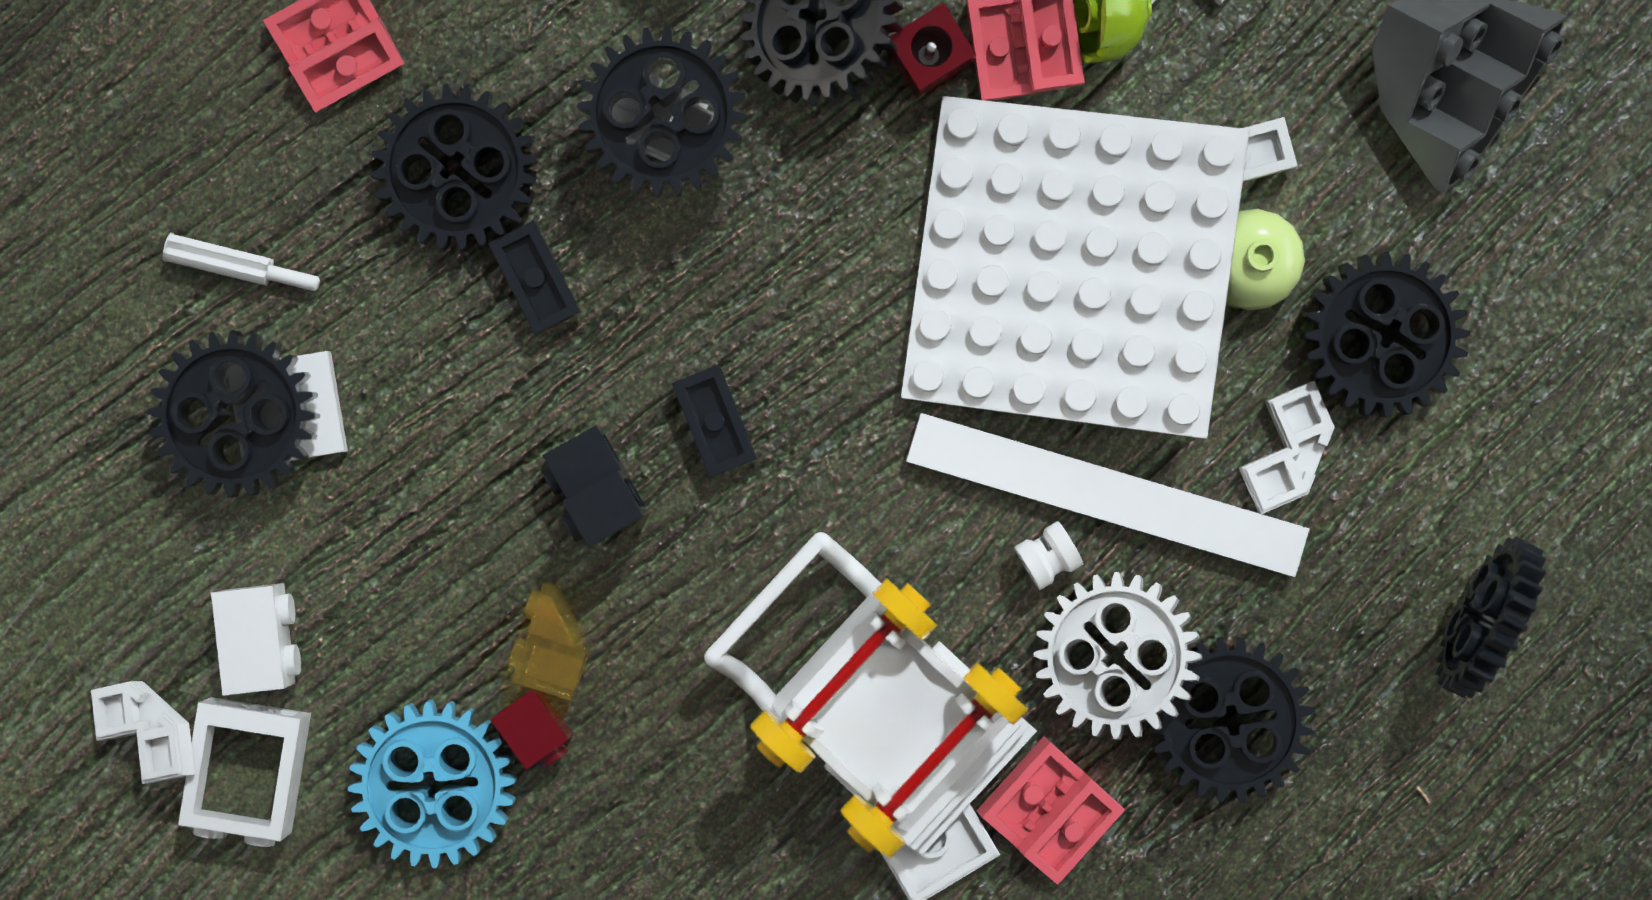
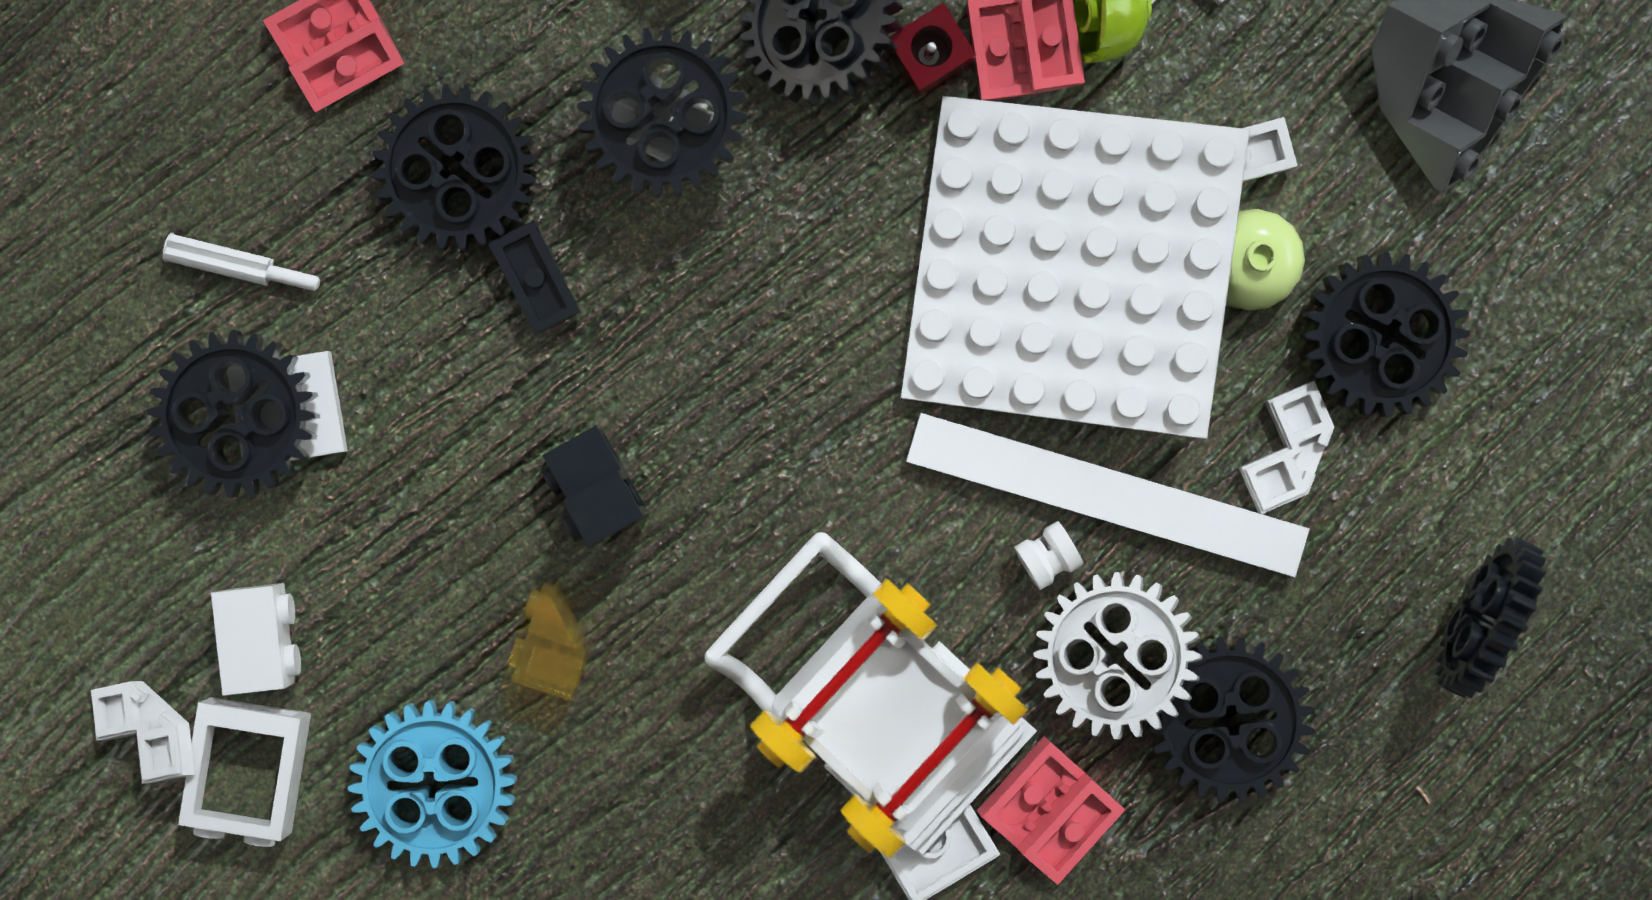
(533, 729): dark red brick -> none
(714, 420): black plate -> none

